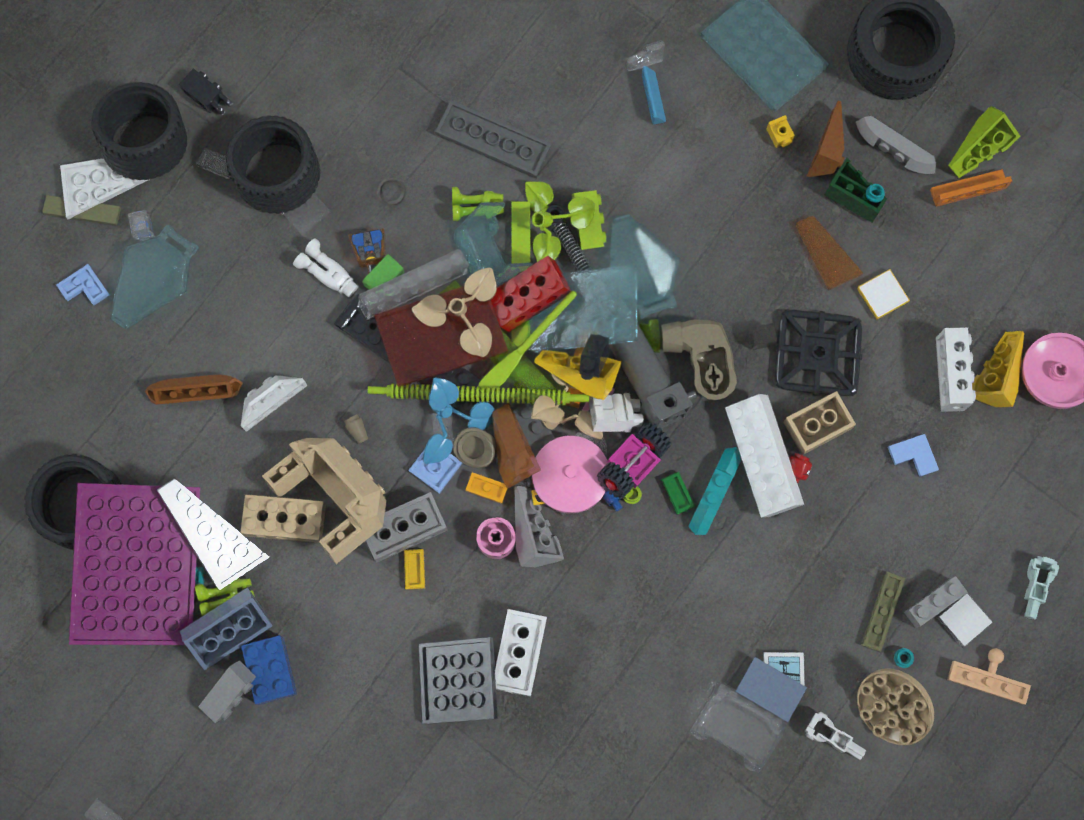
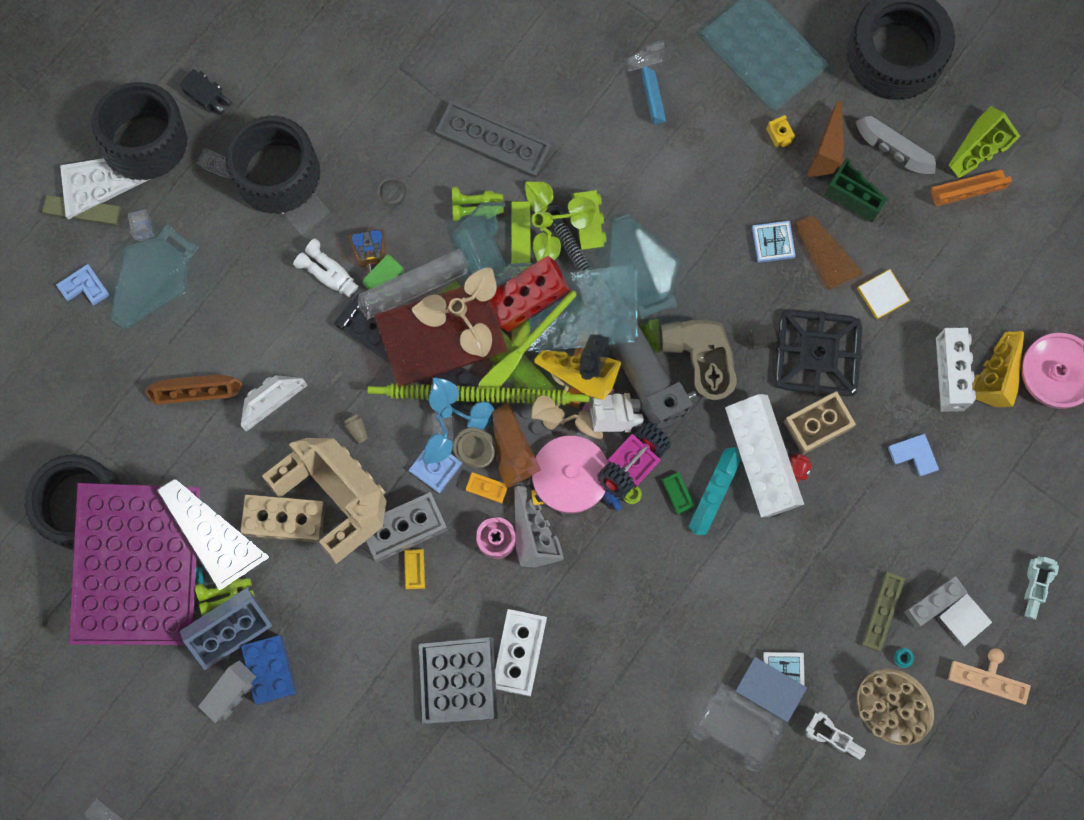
(773, 241): none -> tile
(876, 188): teal plate -> none

